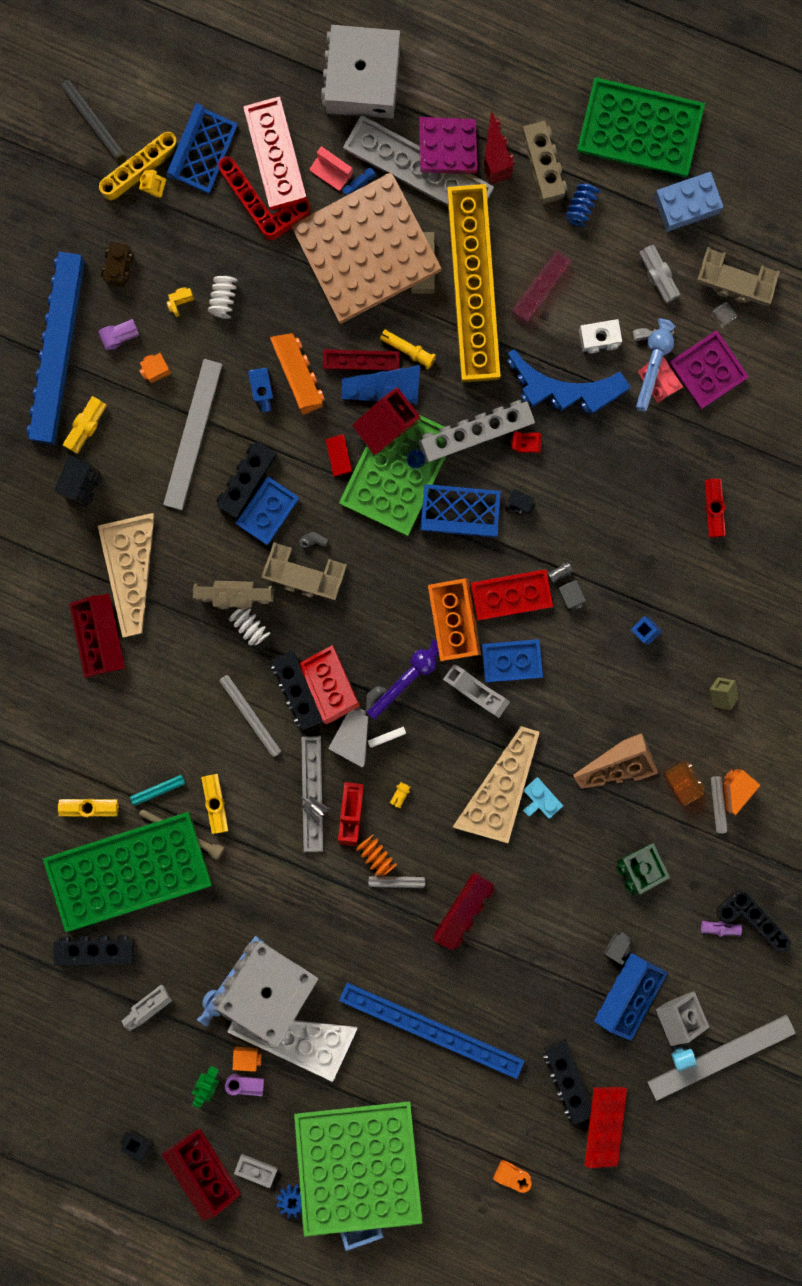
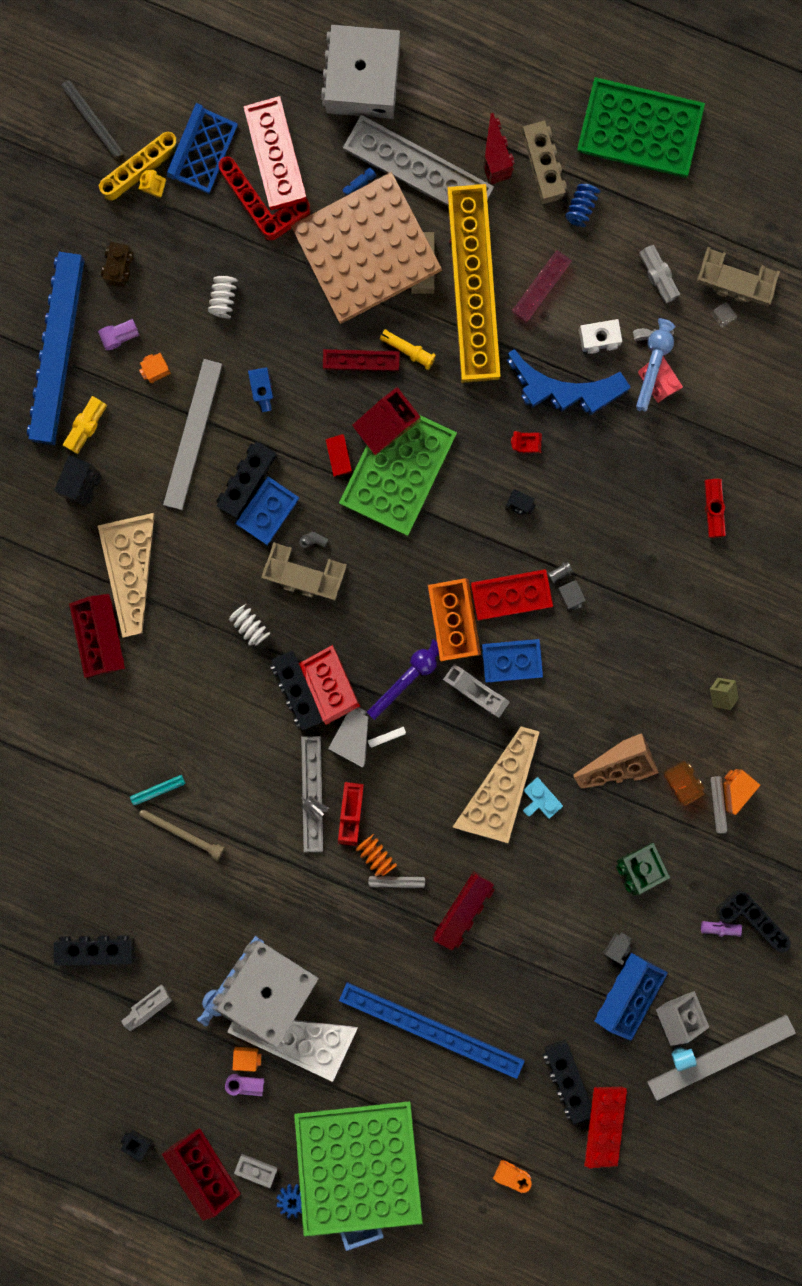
(75, 807): yellow piece -> none
(127, 871): green plate -> none
(181, 296): yellow bracket -> none
(205, 1087): green gear -> none
(216, 816): yellow piece -> none
(233, 594): dark tan bracket -> none
(250, 716): light grey axle -> none
(297, 373): orange slope -> none
(331, 169): coral panel -> none
(374, 695): dark grey arm -> none
(377, 385): blue wing -> none
(400, 794): yellow pin -> none
(412, 461): clear blue plate -> none
(447, 145): magenta plate -> none
(460, 528): blue fence -> none
(522, 416): light grey brick -> none
(646, 630): blue brick -> none
(688, 201): medium blue brick -> none
(708, 369): magenta plate -> none

